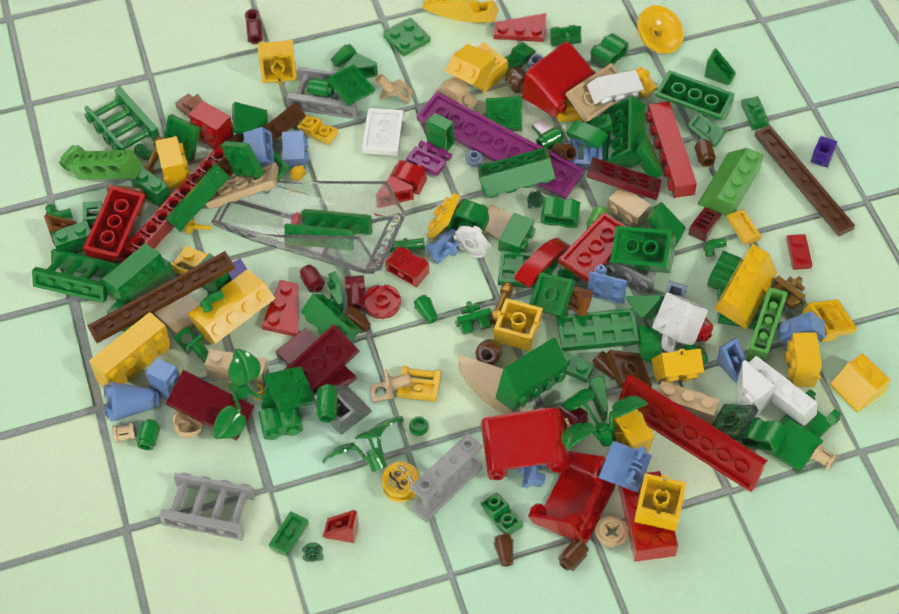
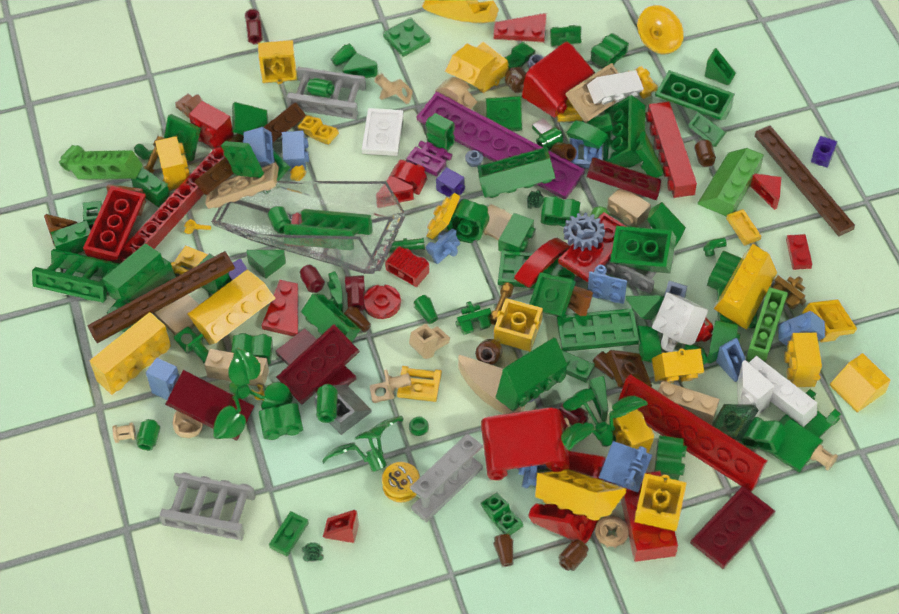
(50, 209): green arm -> none
(128, 400): medium blue cone -> none
(130, 109): green fence -> none
(197, 197): green plate -> none
(211, 298): green arm -> none
(258, 345): none -> green brick
(266, 261): none -> green slope
(278, 218): none -> green brick
(289, 389): green plate -> none
(350, 85): green tile -> none
(428, 340): none -> tan brick
(450, 182): none -> brick
(472, 240): white plate -> none
(578, 493): none -> yellow slope
(584, 231): none -> sand blue gear
(669, 457): none -> green brick
(701, 233): dark red slope -> none
(721, 334): none -> green slope
(732, 527): none -> dark red tile
(755, 113): green plate -> none
(768, 188): none -> red slope

